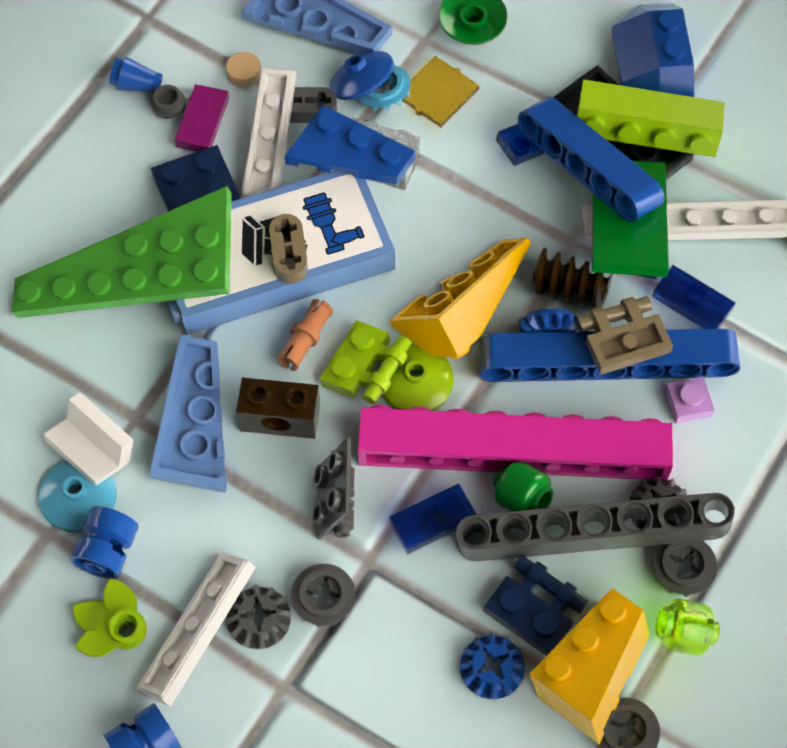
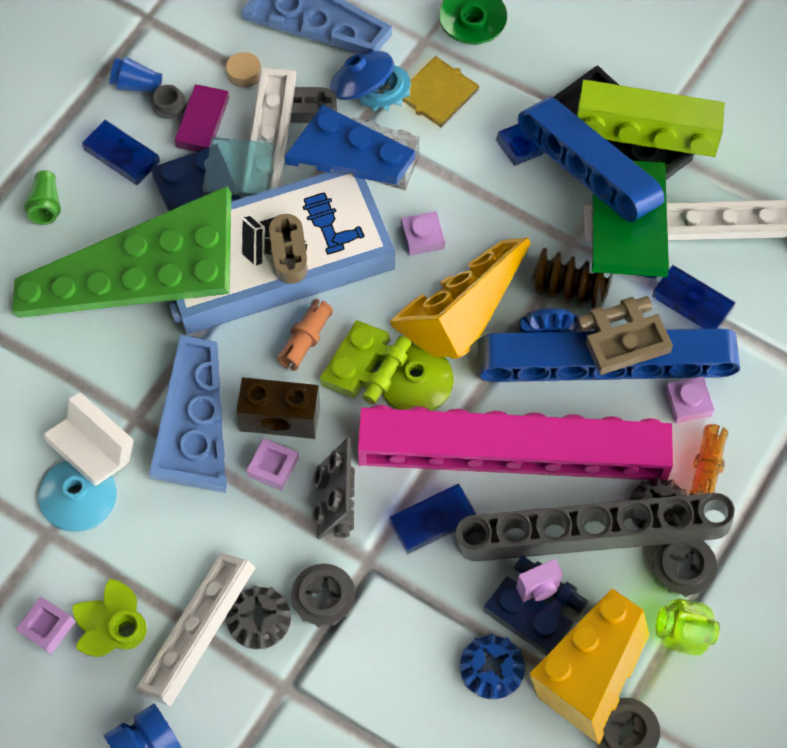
(43, 200): none -> bright green cone
(45, 625): none -> lavender plate
(106, 537): blue wheel -> none
(120, 152): none -> clear blue plate
(238, 165): none -> clear light blue piece
(272, 464): none -> lavender plate
(422, 233): none -> lavender plate
(522, 487): green head -> none
(540, 581): none -> lavender plate
(654, 50): blue wedge -> none
(709, 460): none -> clear orange pin

